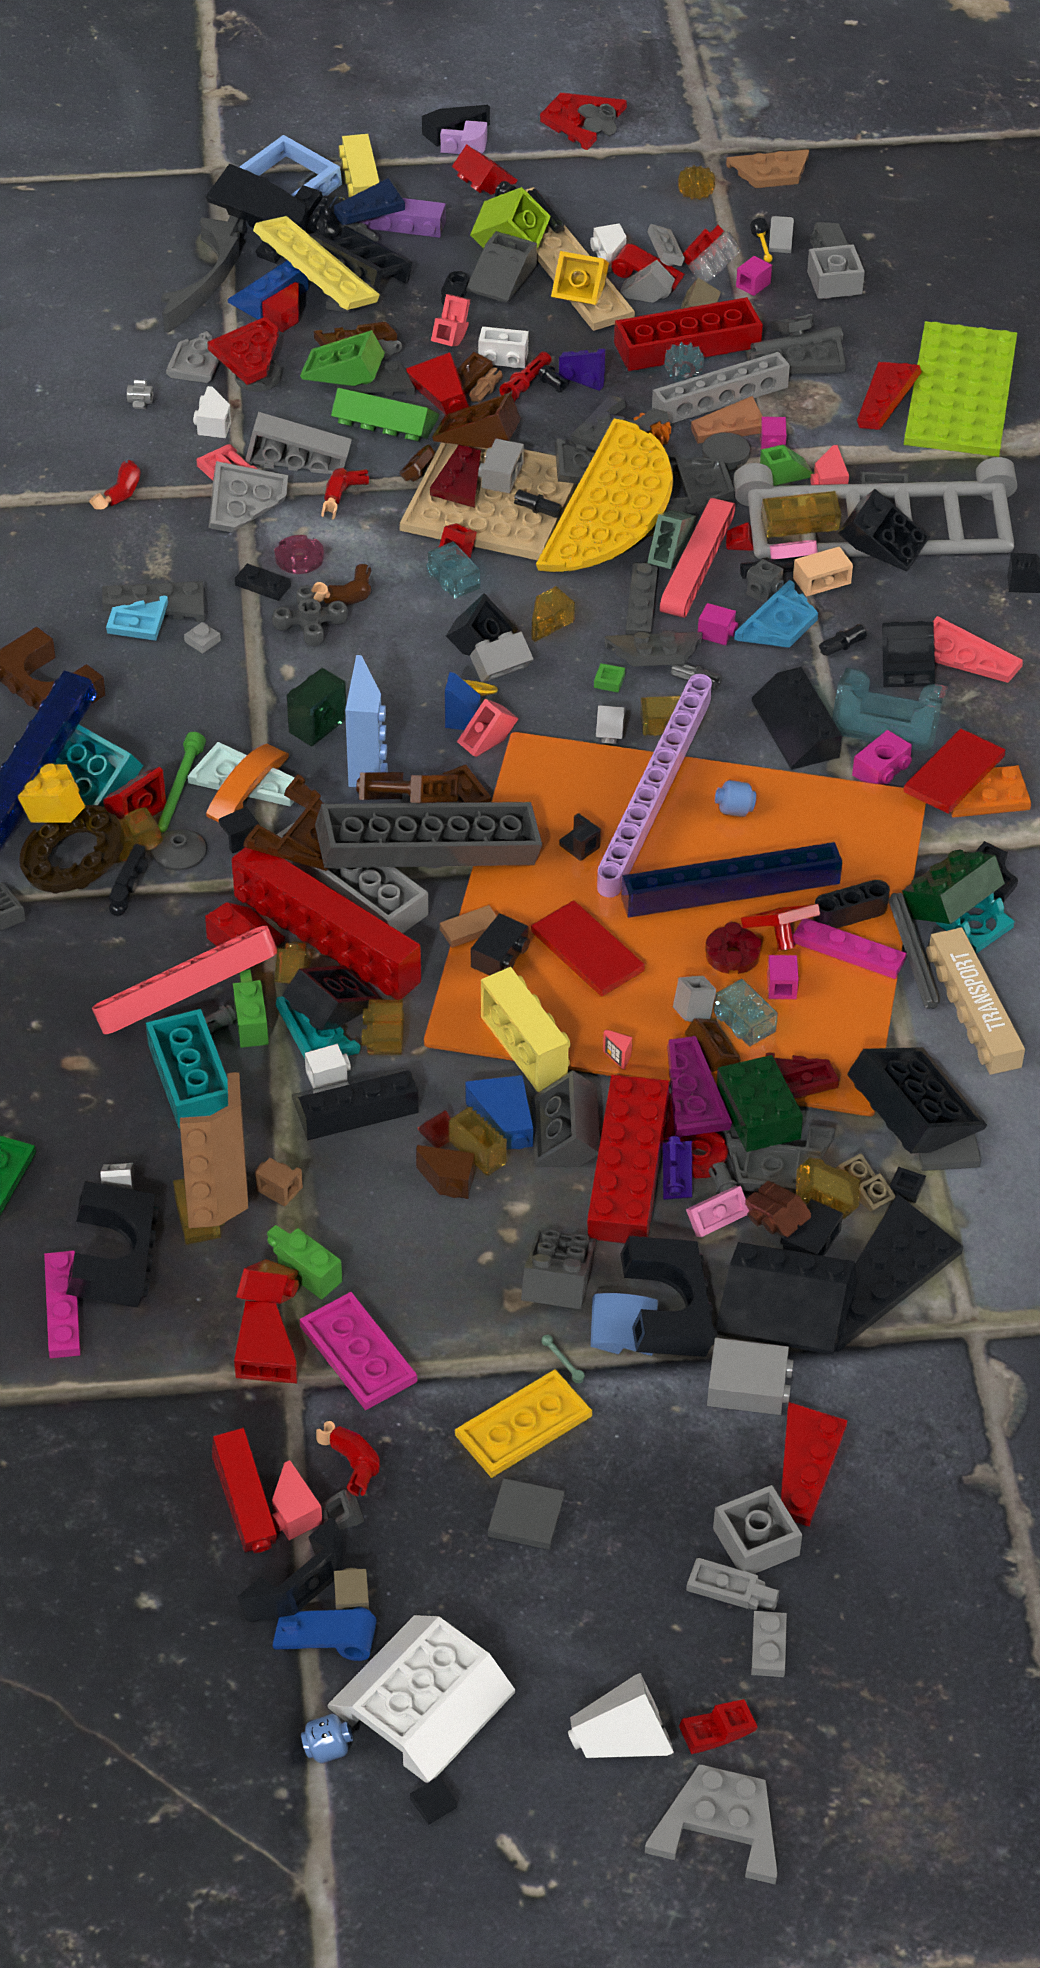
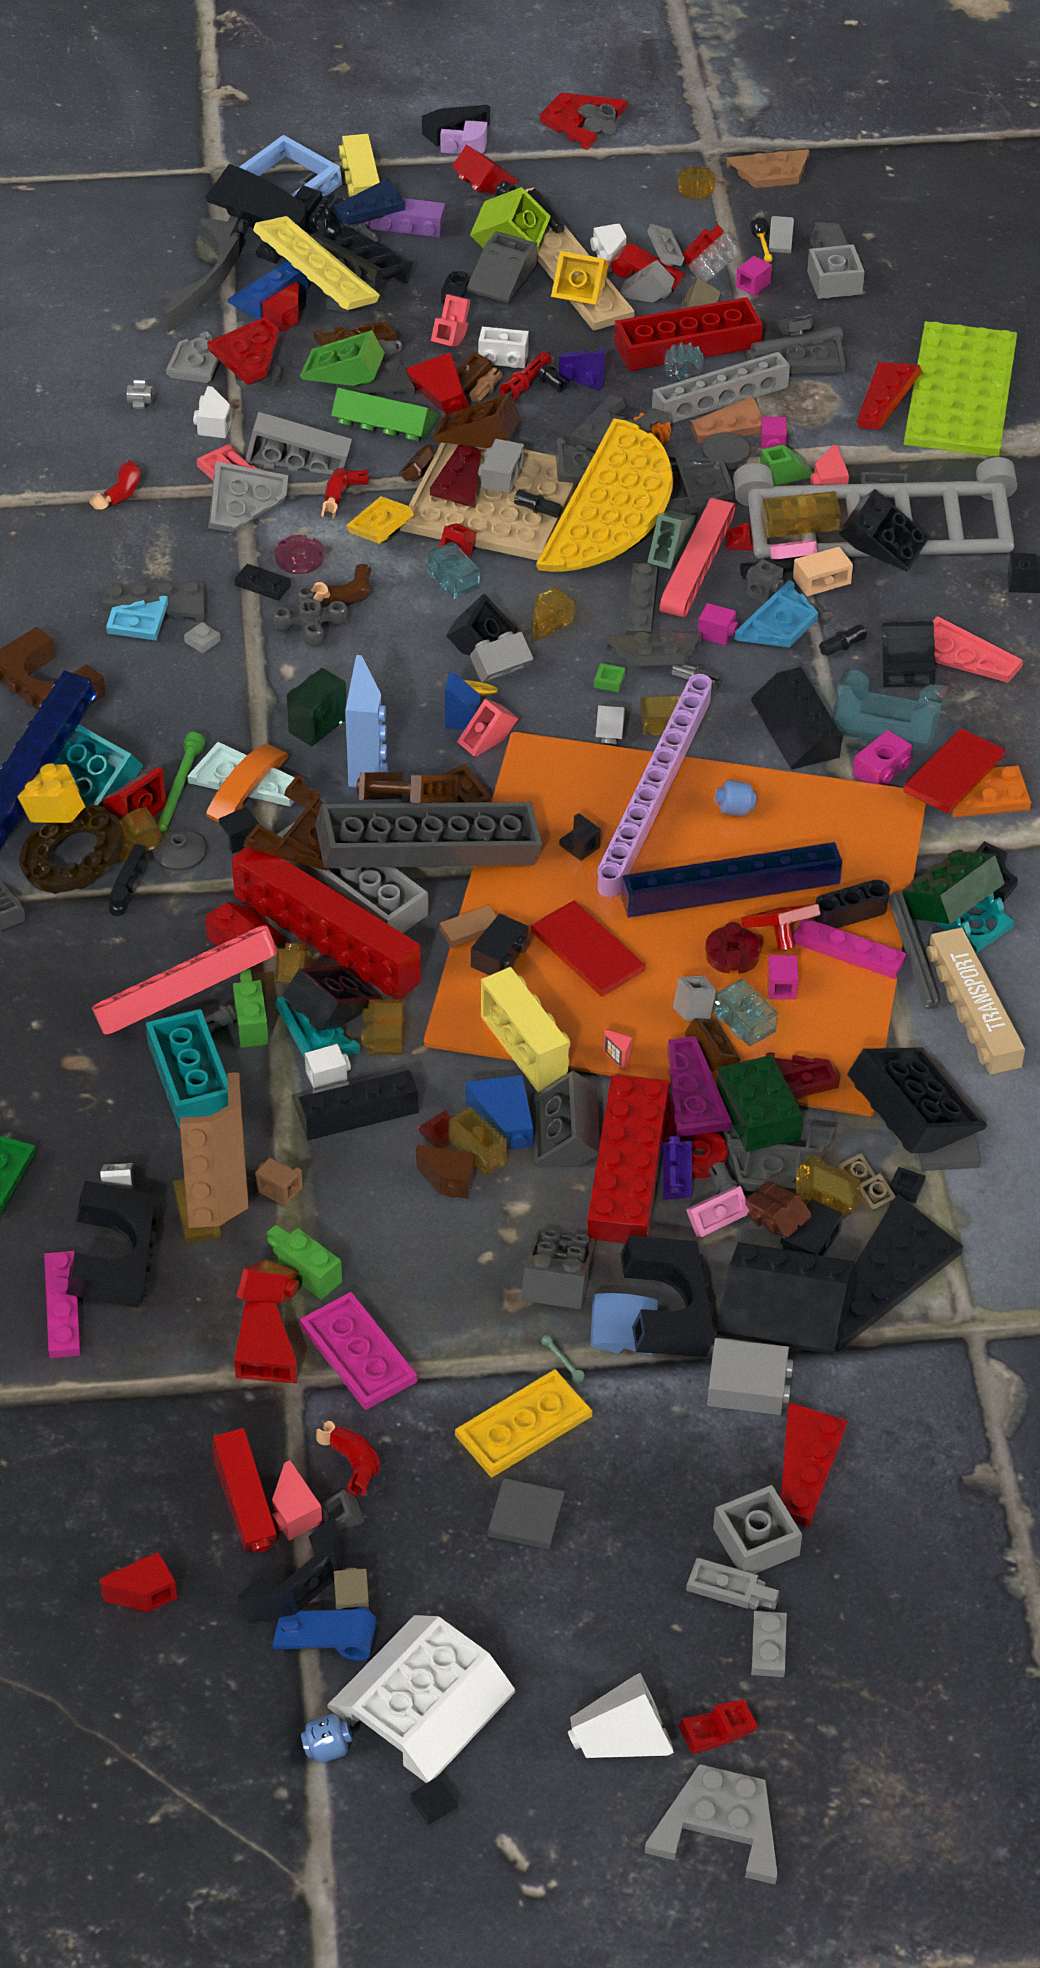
(140, 1585): none -> red slope
(380, 520): none -> yellow plate

